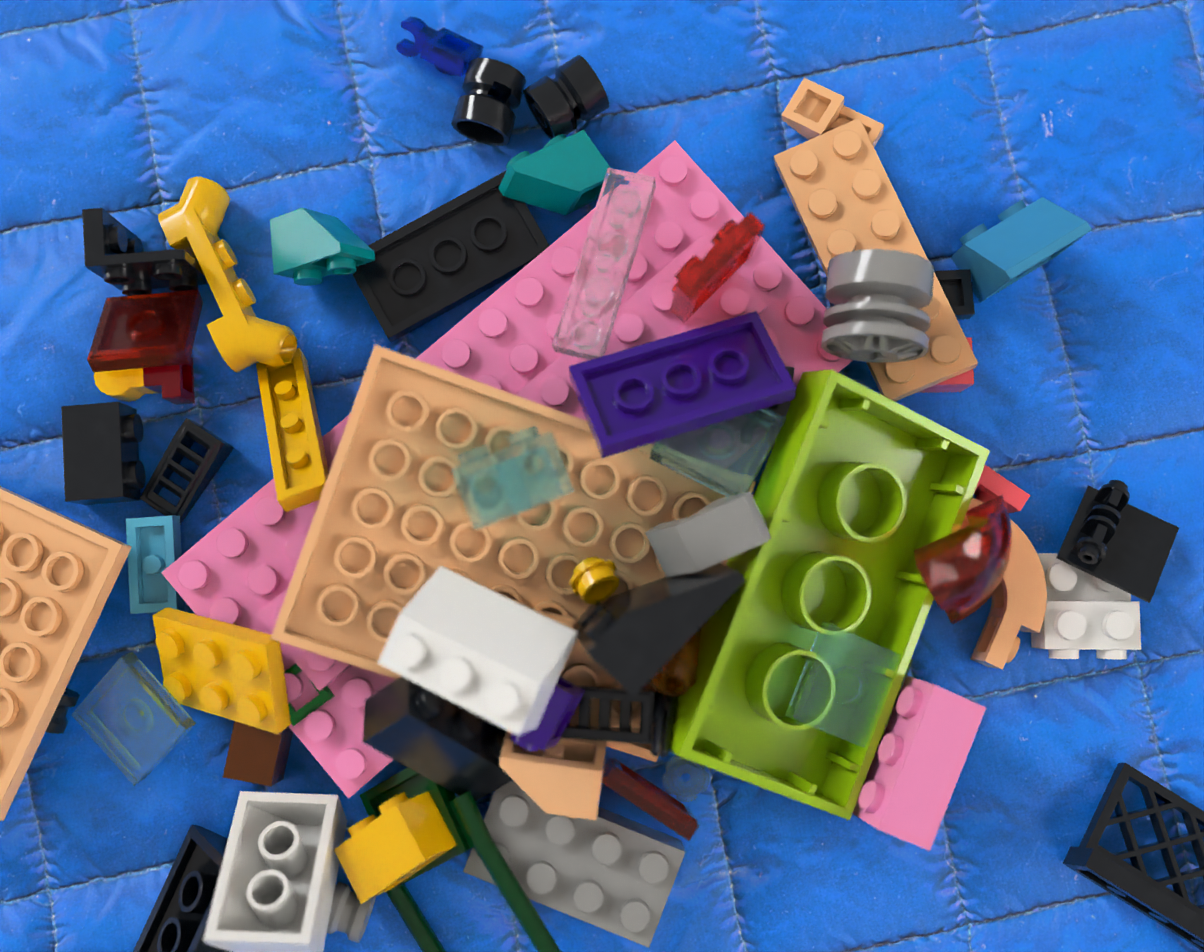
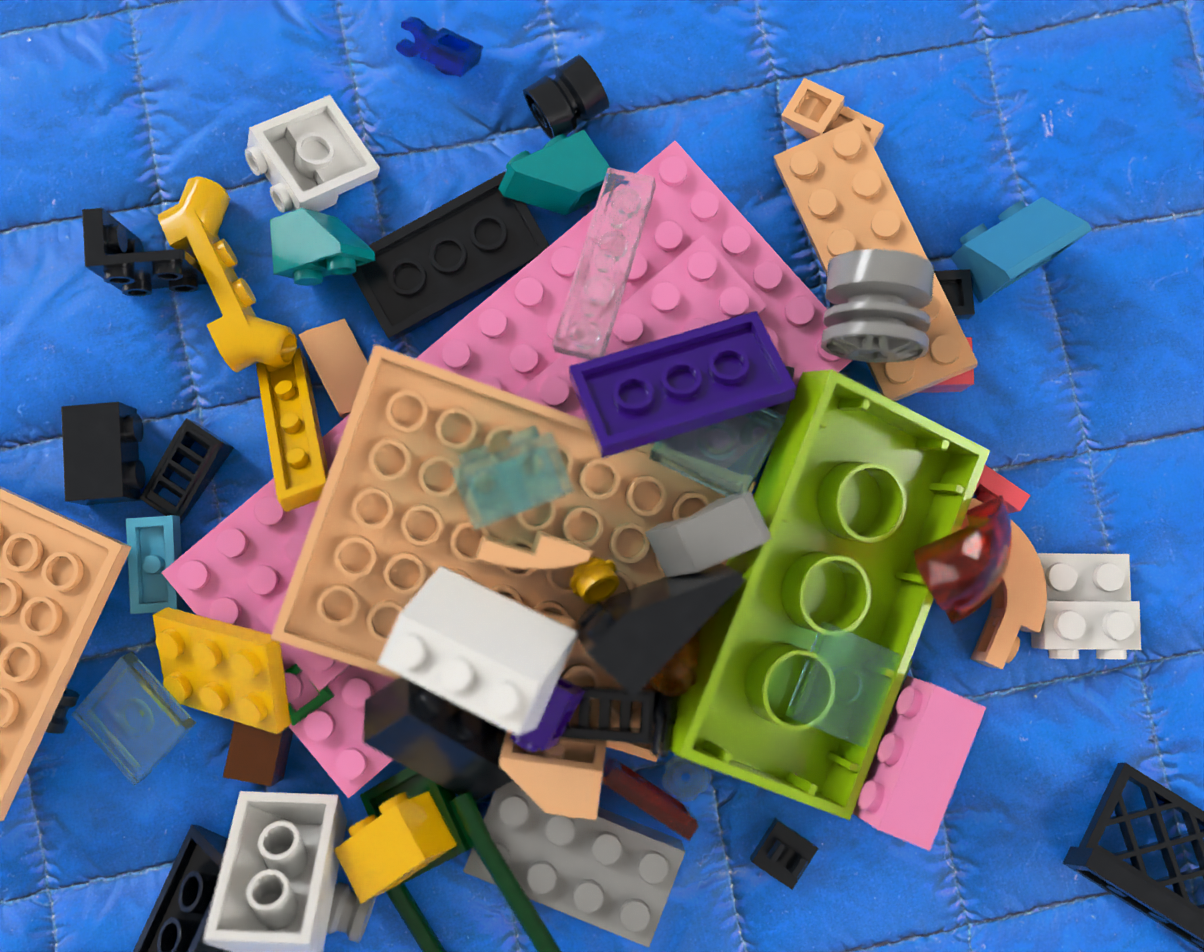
(128, 385): leg -> none
(146, 331): clear red tile -> none
(309, 156): none -> white plate
(337, 362): none -> light nougat slope
(490, 97): black wheel -> none
(546, 552): none -> light nougat slope
(702, 278): clear red plate -> none
(783, 853): none -> black tile
(1118, 541): black hinge -> none

